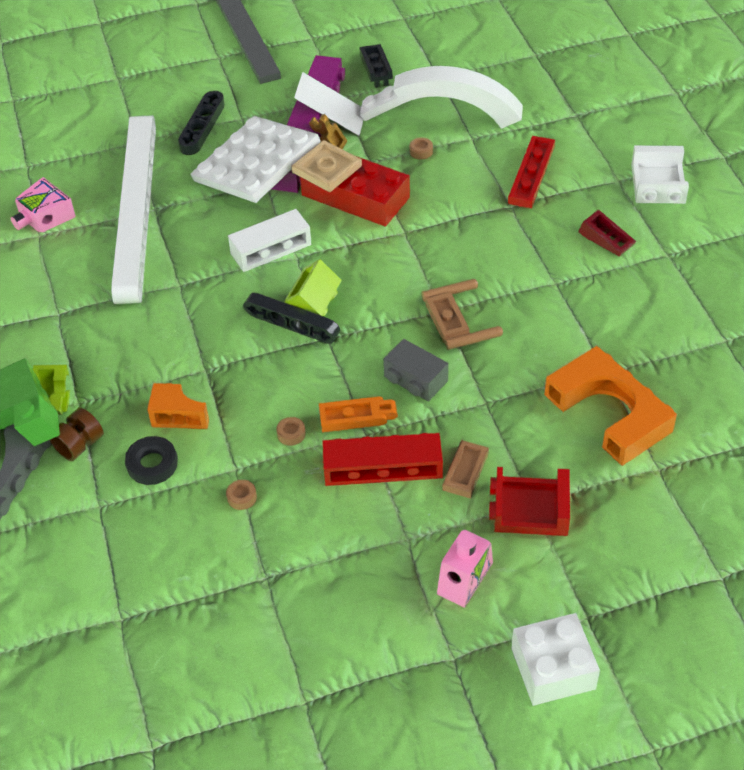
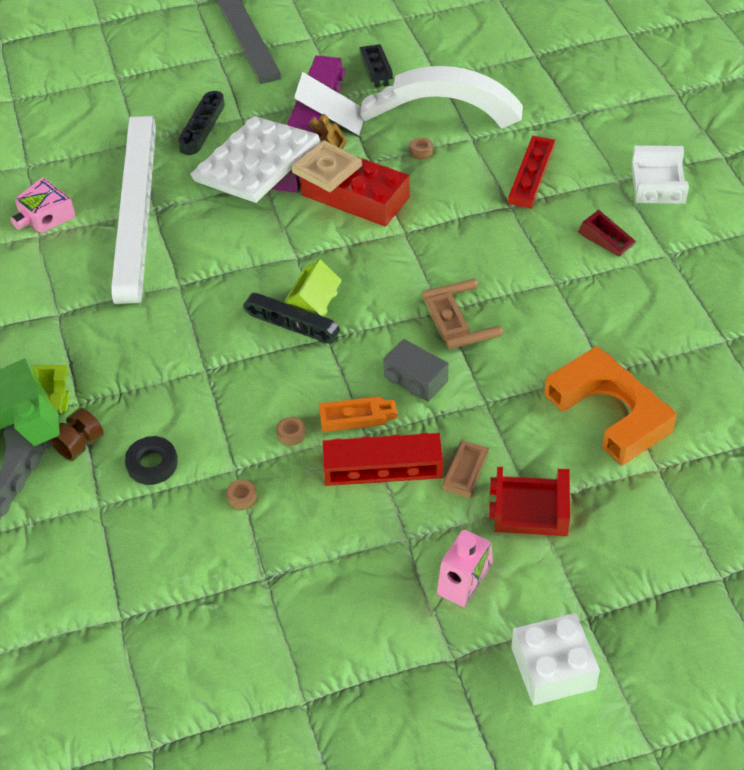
(173, 409): orange arch -> none
(269, 240): white brick -> none

